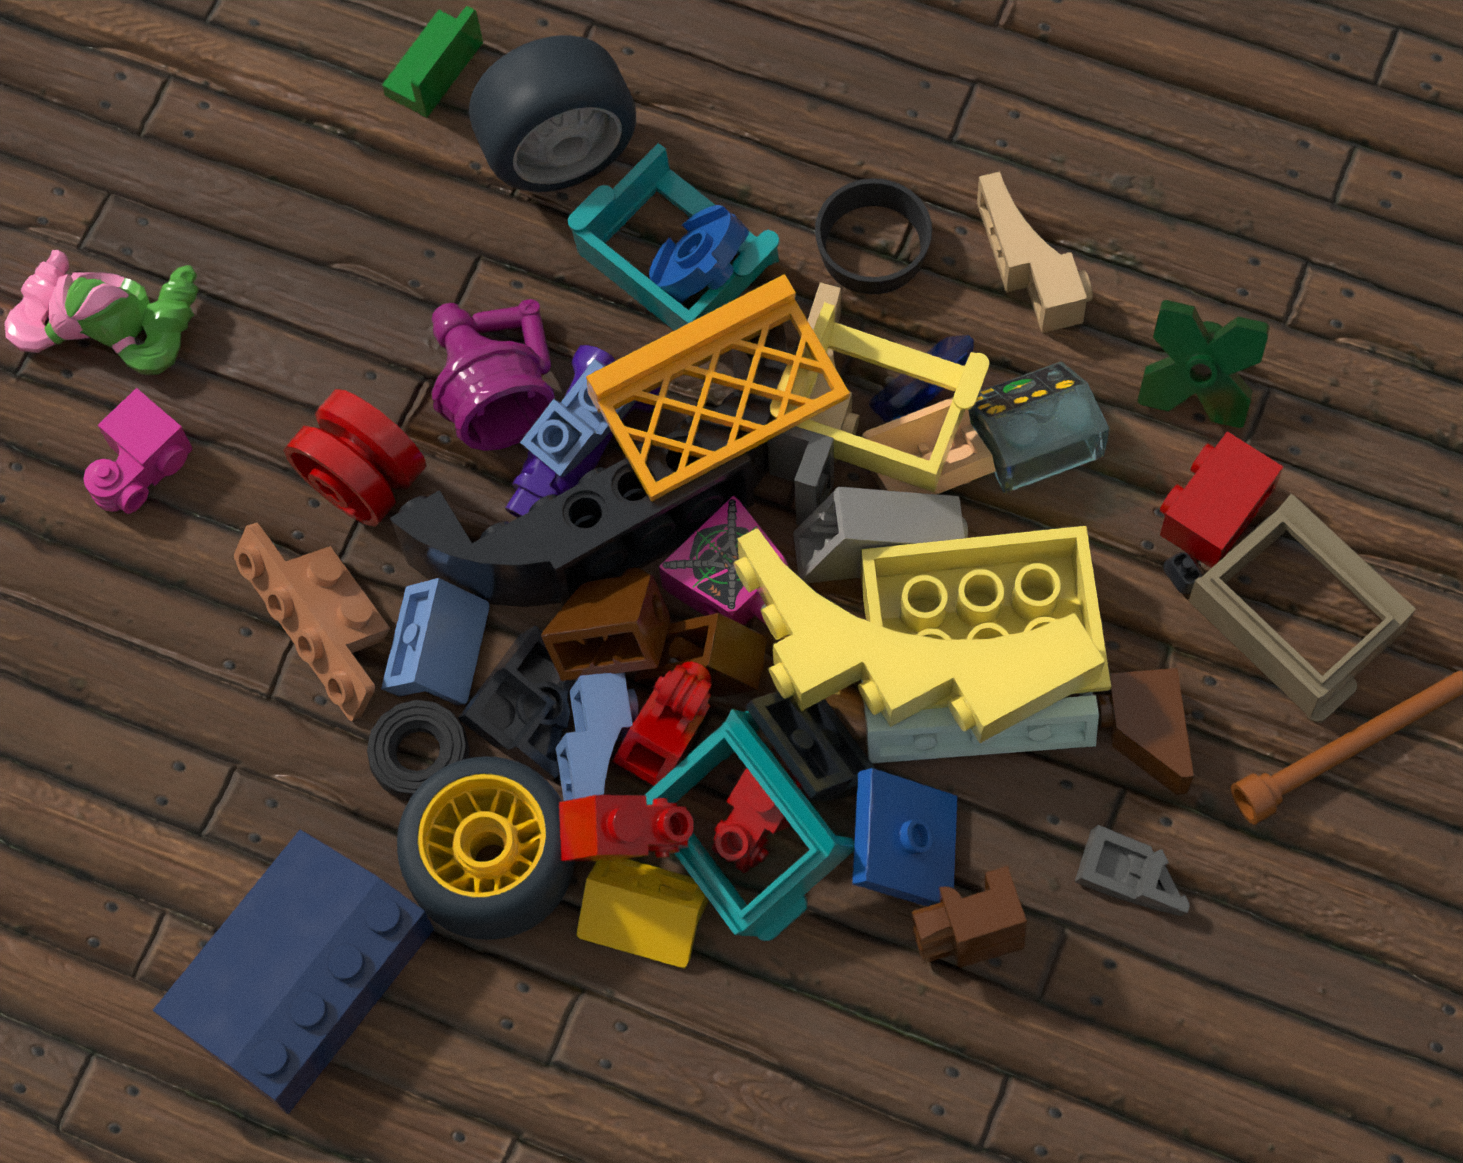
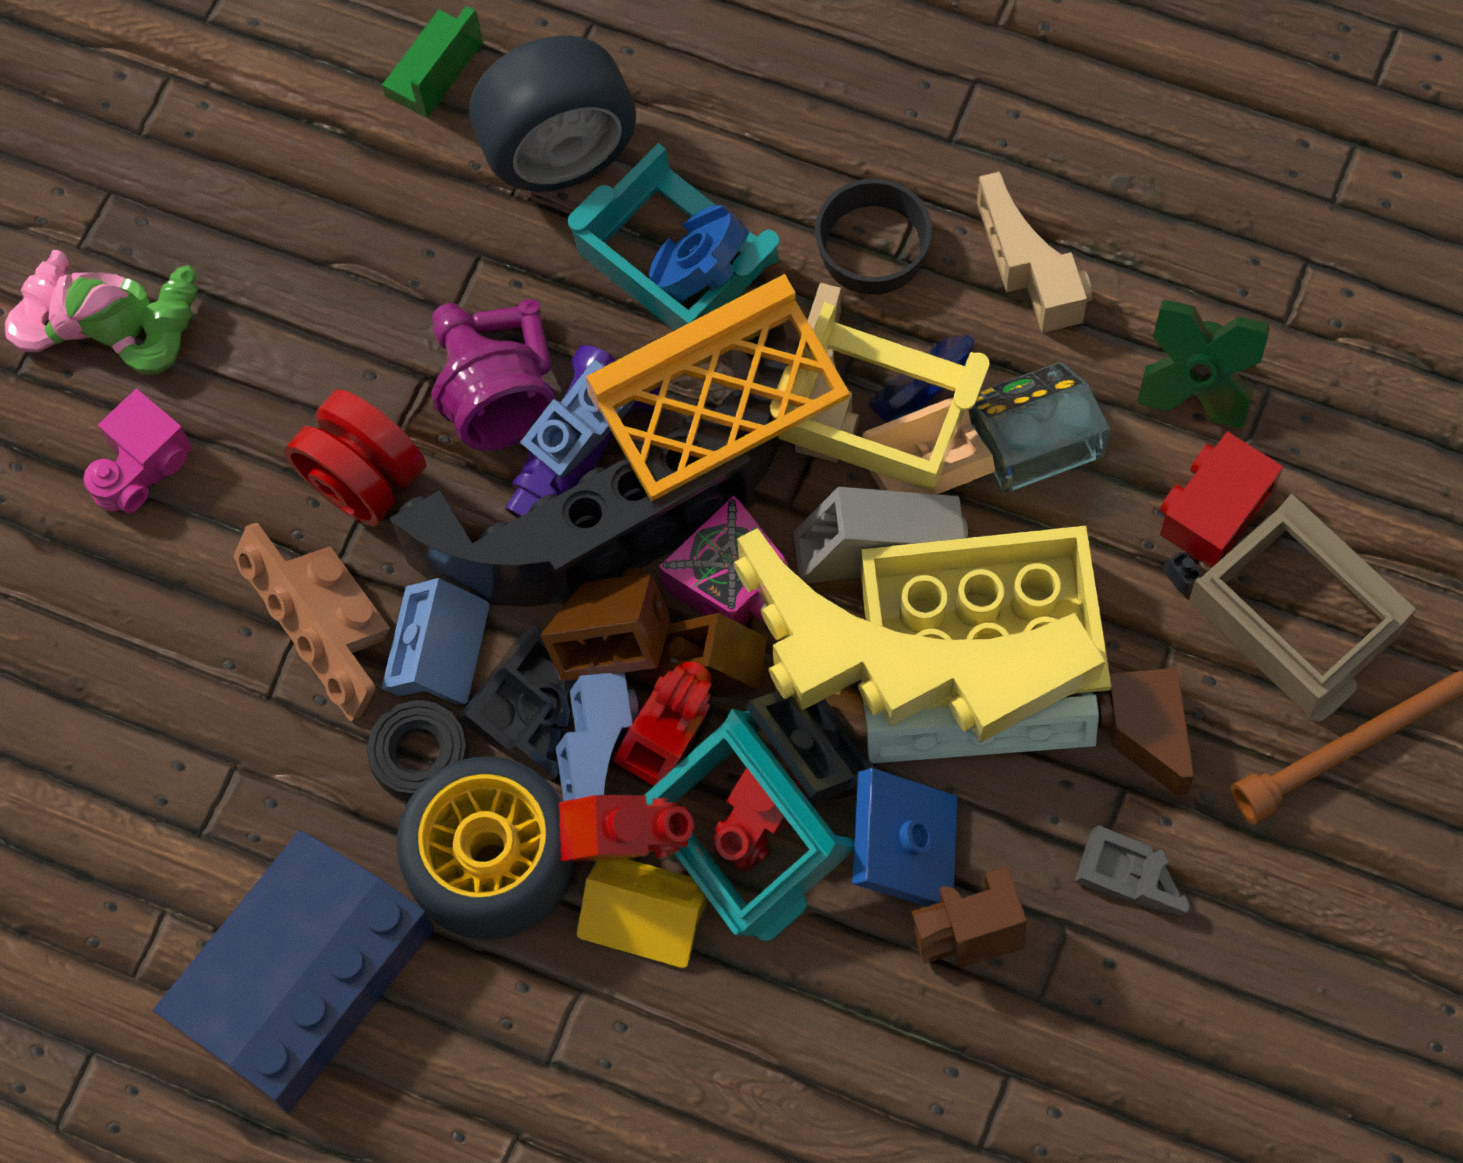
(806, 461): dark grey panel -> none

